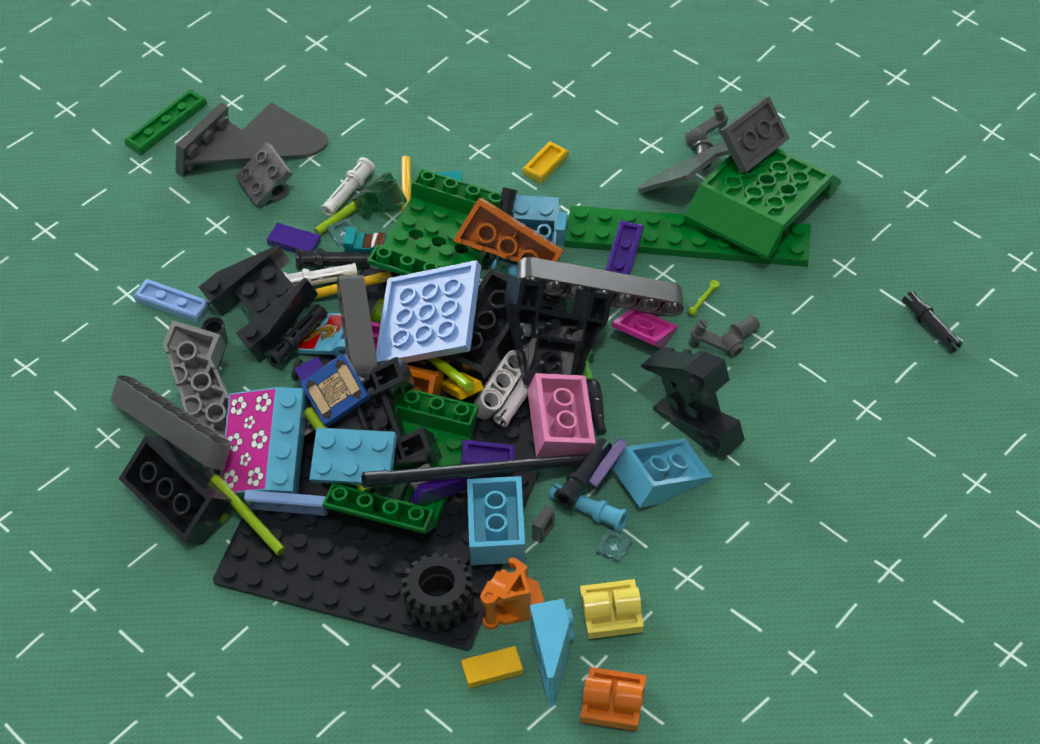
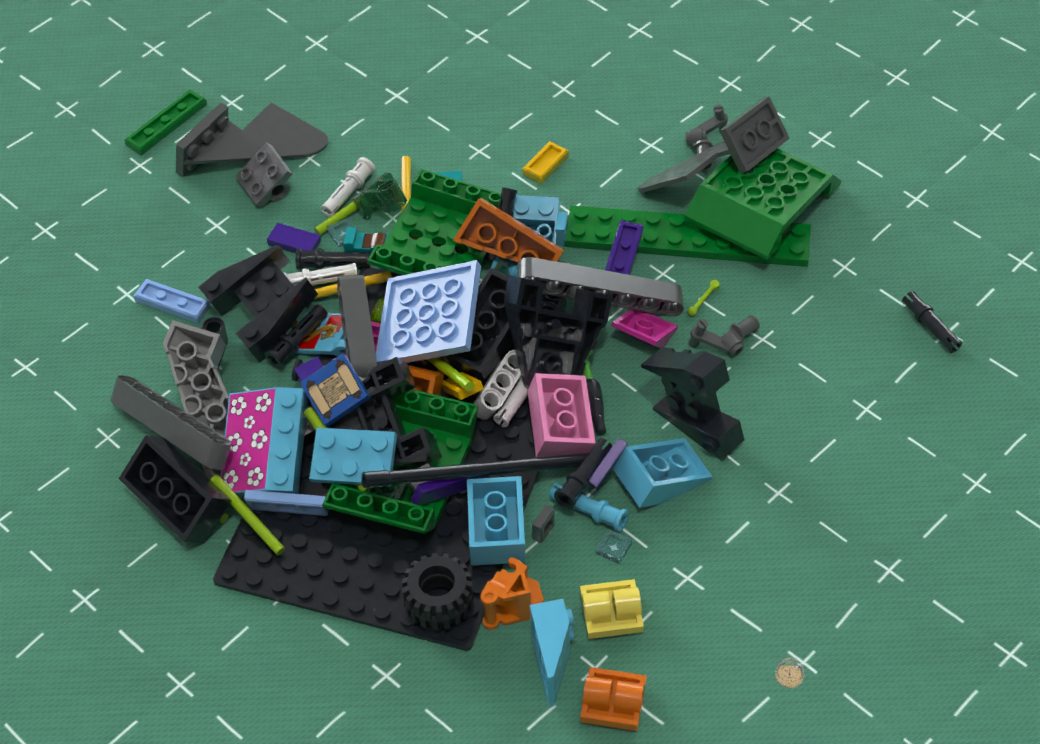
(480, 452): dark purple tile -> none
(492, 667): yellow tile -> none
(789, 673): none -> clear tile

